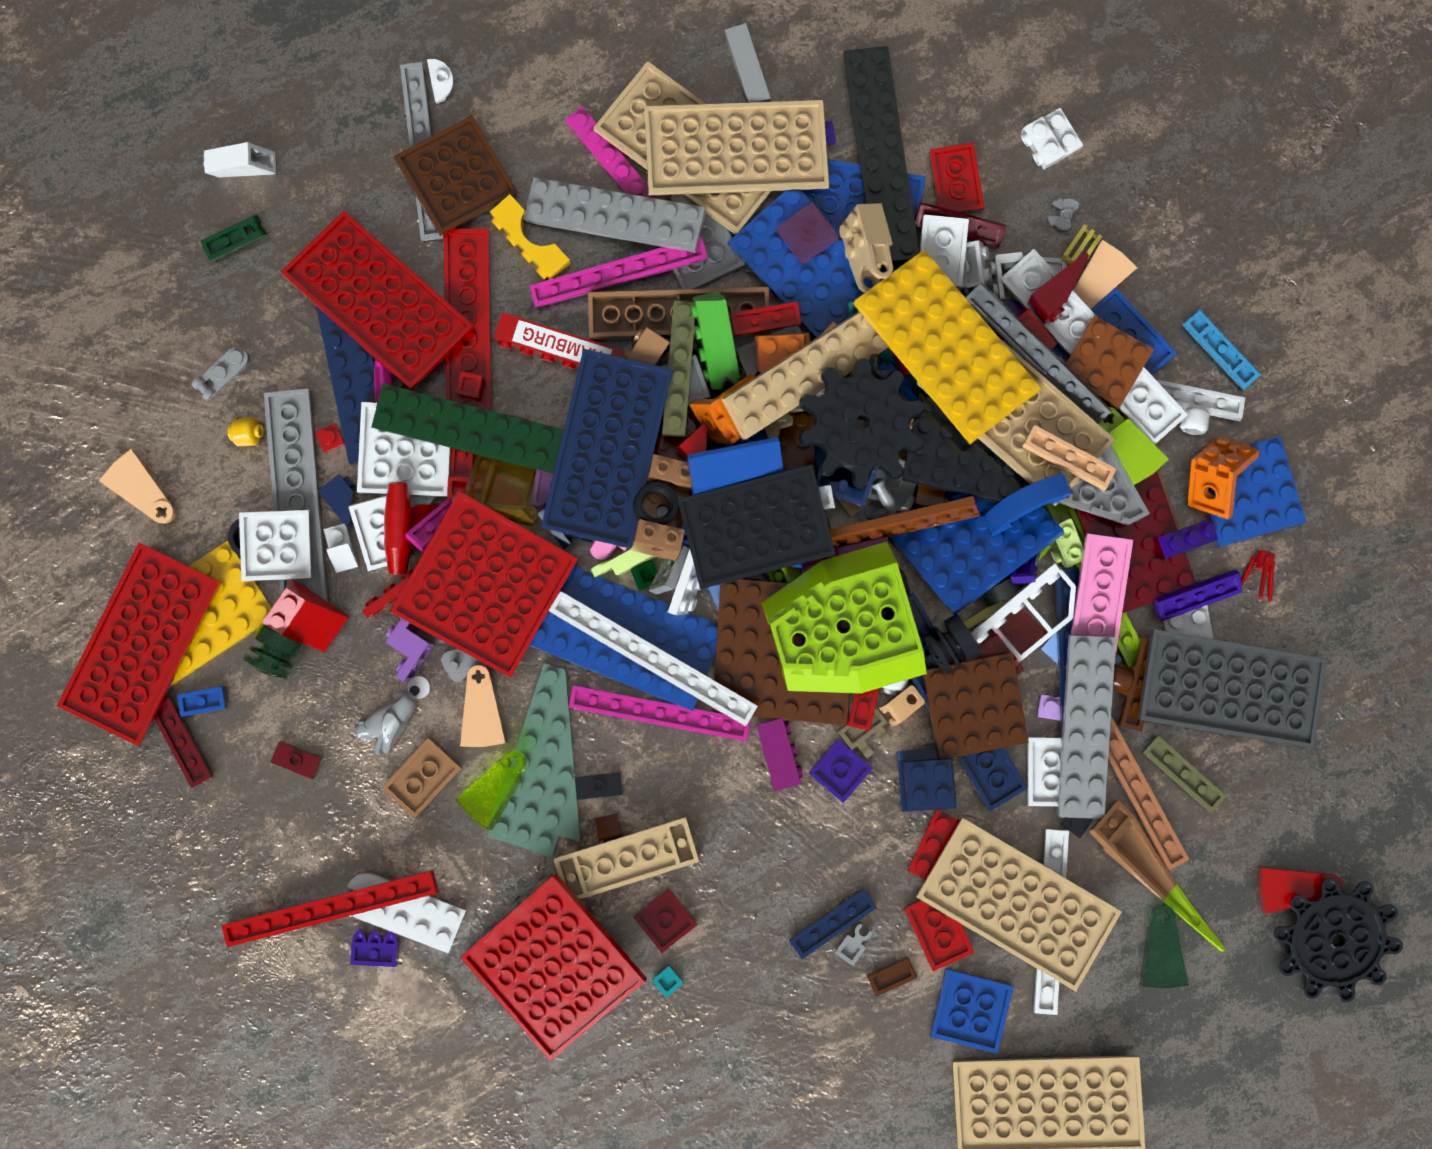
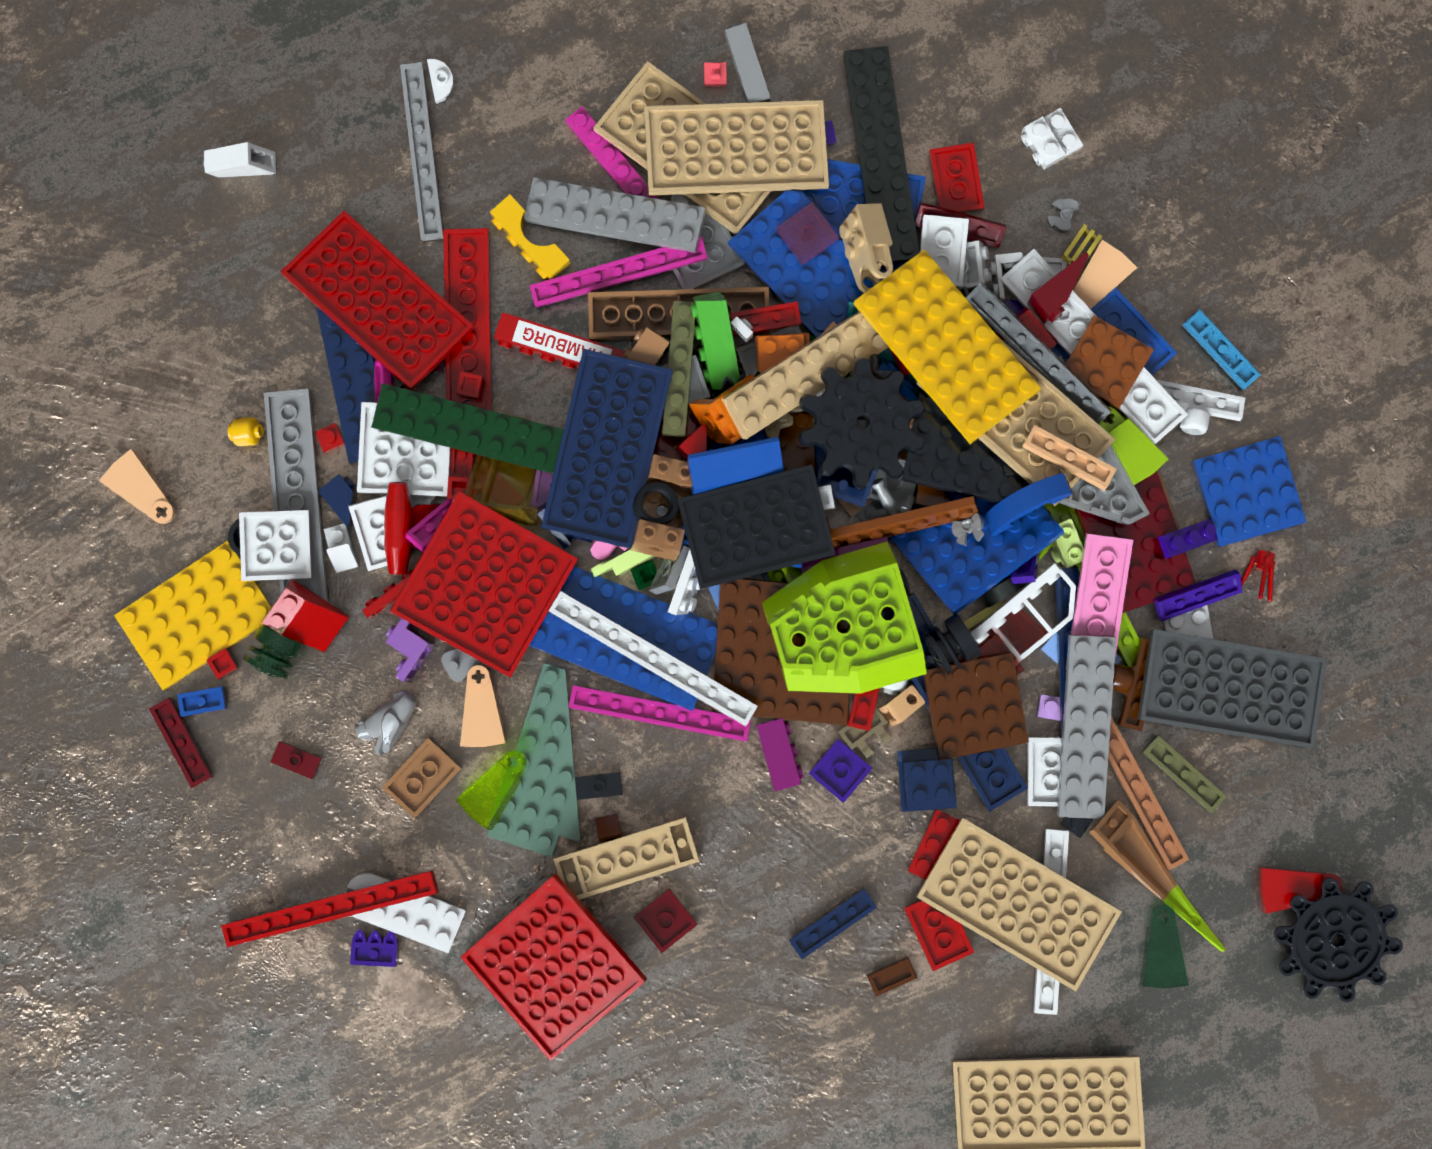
(139, 644): red plate -> none
(222, 372): light grey plate -> none
(222, 663): none -> red plate
(233, 238): dark green plate -> none
(419, 686): white tile -> none
(455, 175): reddish brown plate -> none
(667, 981): teal plate -> none
(714, 74): none -> coral tile
(742, 328): none -> white plate
(850, 947): light grey plate -> none
(971, 525): none -> light grey piece
(971, 1011): blue plate -> none
(1218, 469): orange bracket -> none

